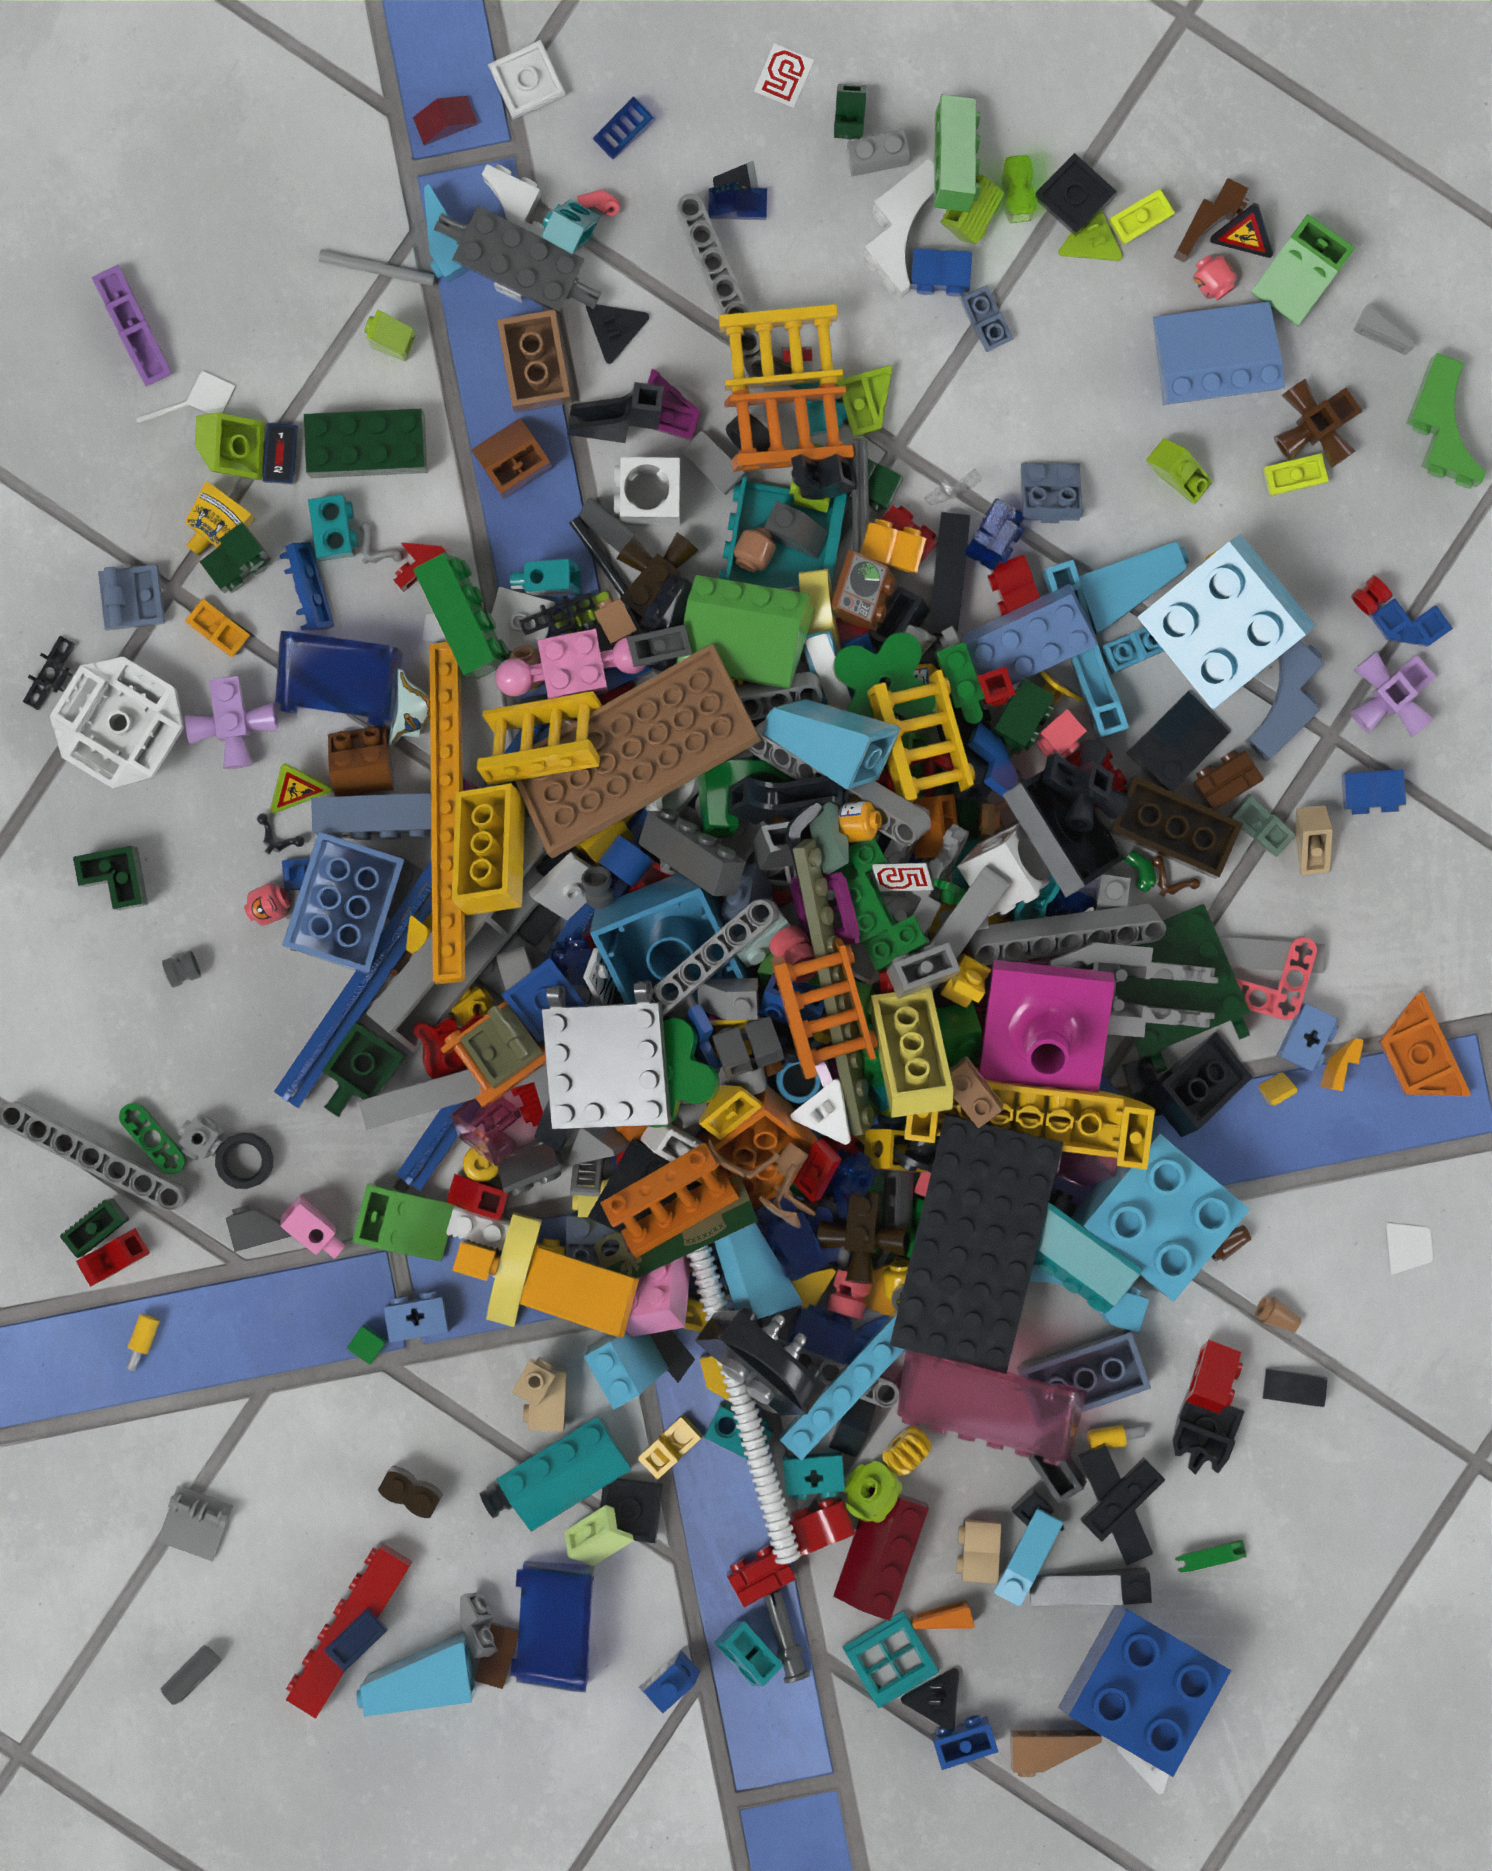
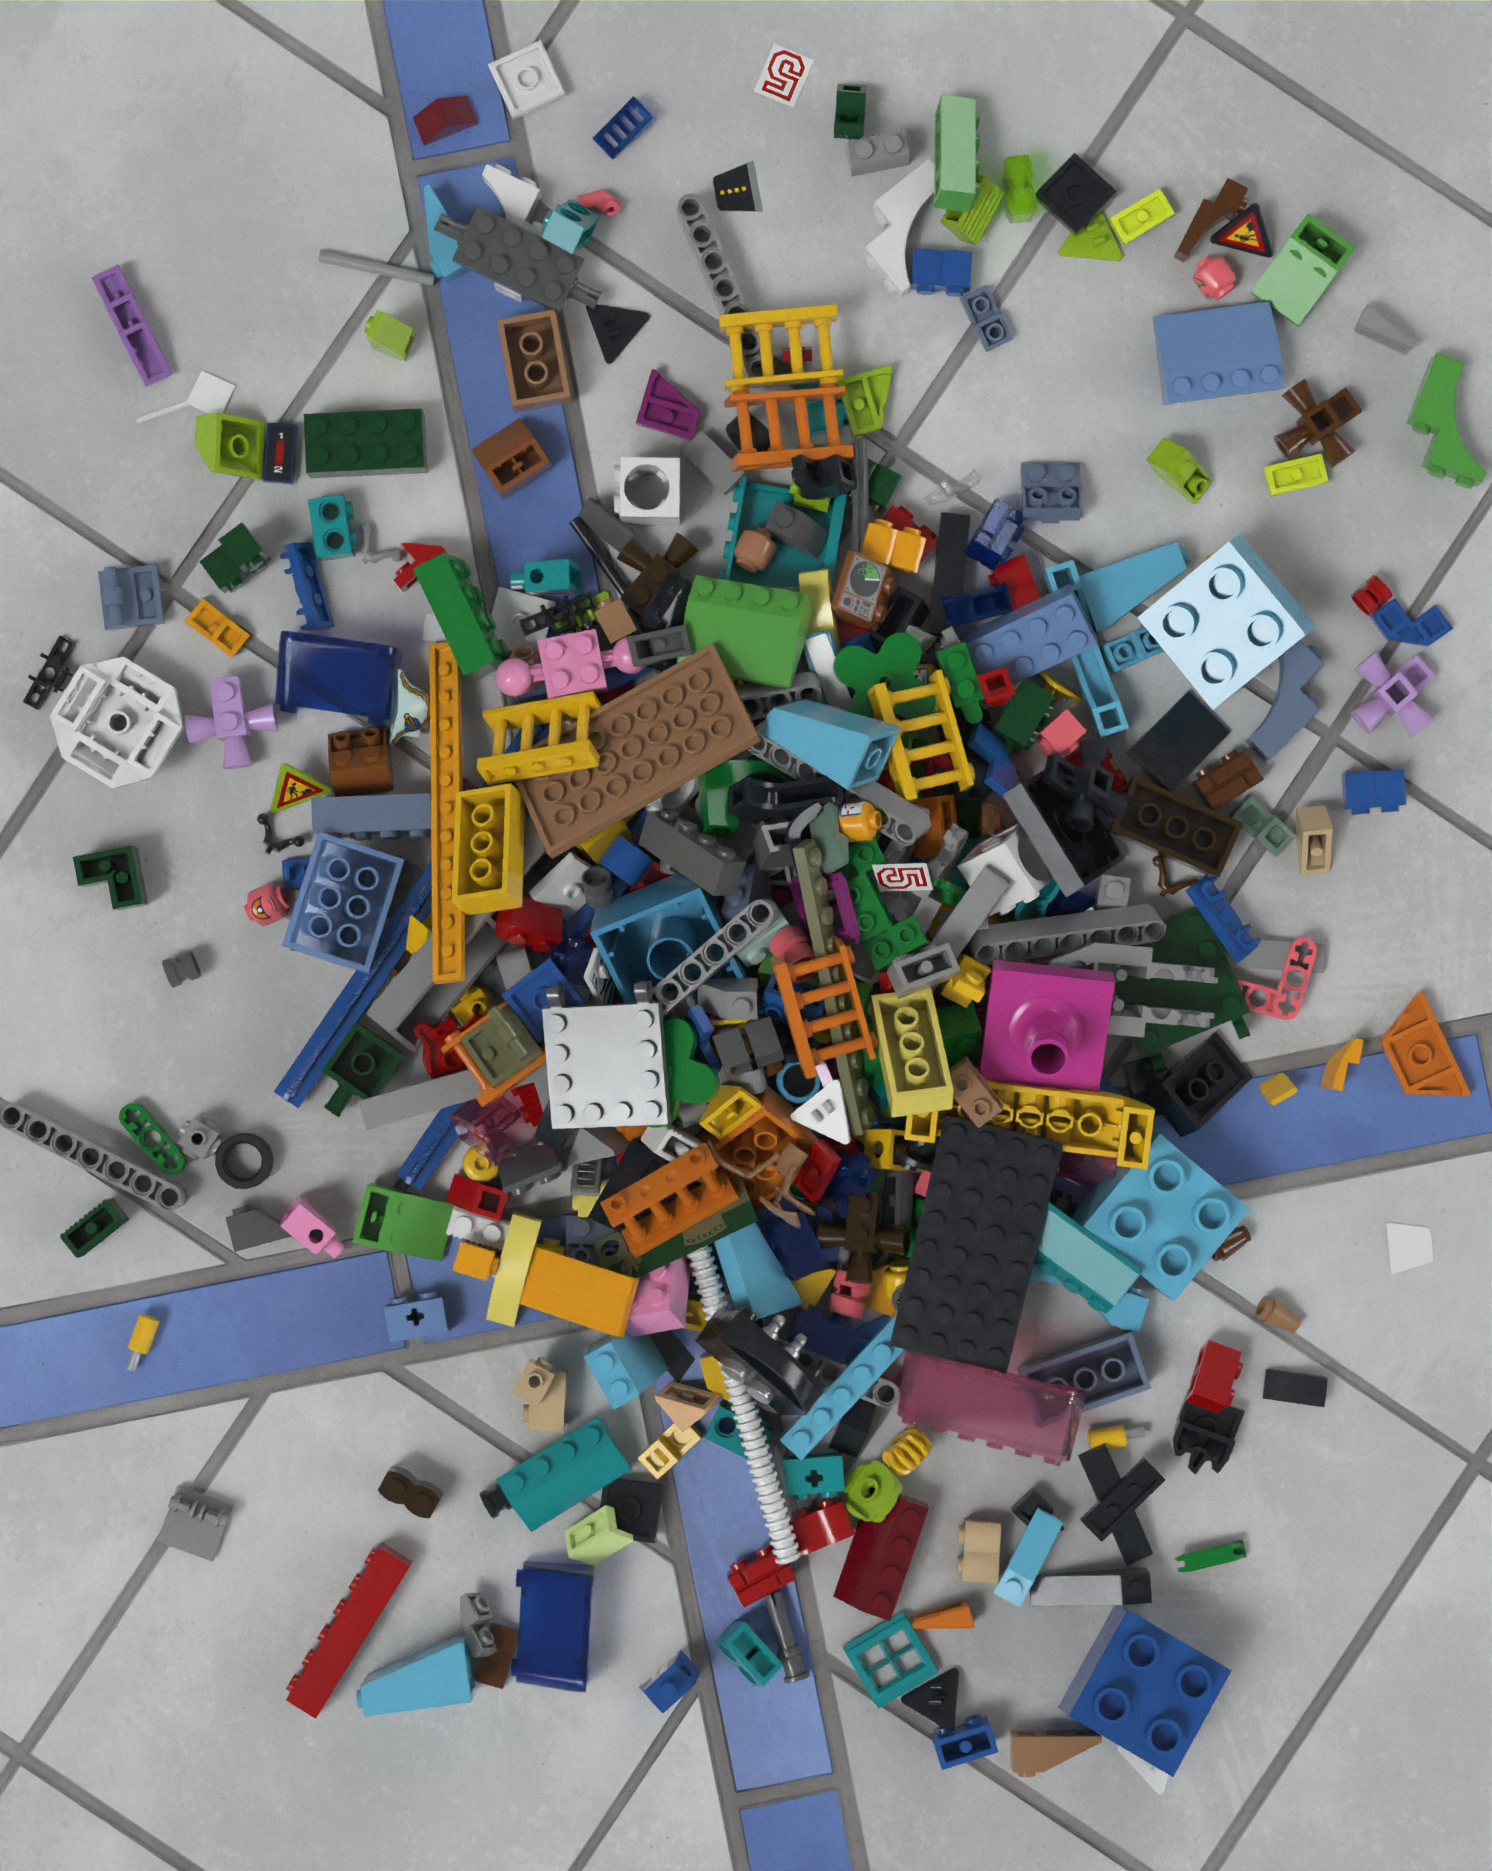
(112, 1257): red brick -> none
(190, 1675): dark grey brick -> none
(213, 517): yellow torso -> none
(355, 1639): dark blue tile -> none
(366, 1344): green slope -> none
(530, 925): none -> red brick
(611, 417): black arch -> none
(685, 1403): none -> light nougat slope
(737, 203): clear blue slope -> none
(977, 604): none -> clear blue brick
(1061, 1480): black piece -> none
(1145, 869): green arm -> none
(1222, 918): none -> blue plate
(1294, 1045): medium blue brick -> none

